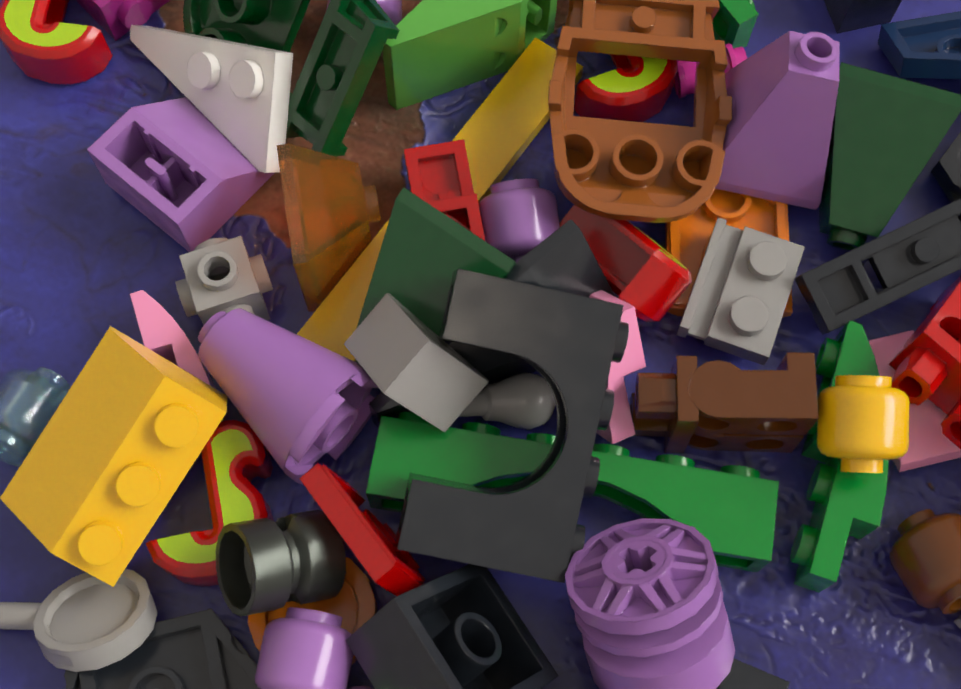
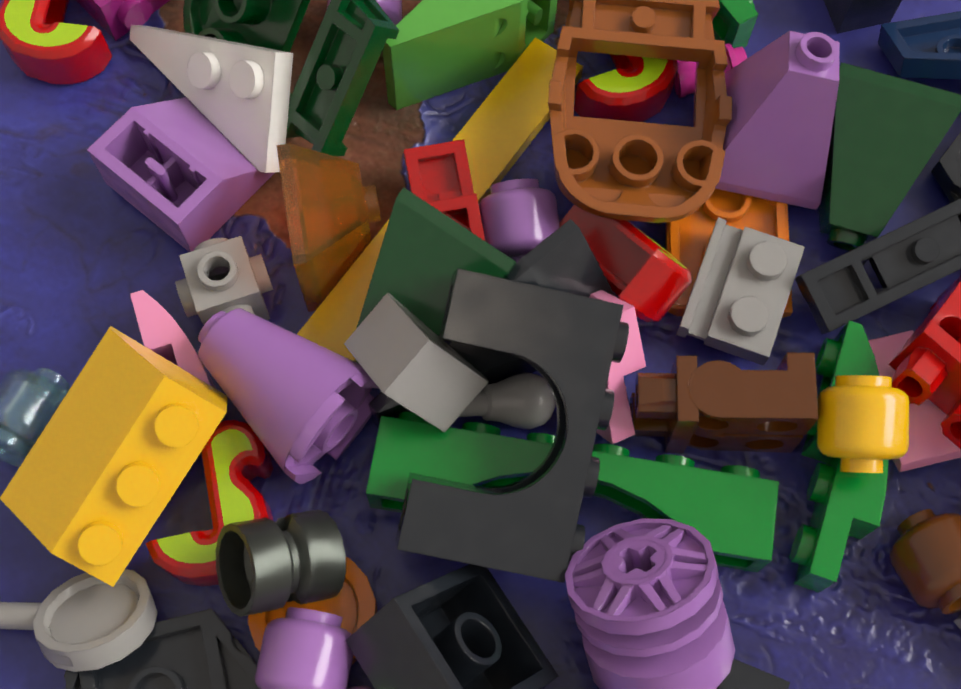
(363, 532): red tile -> none

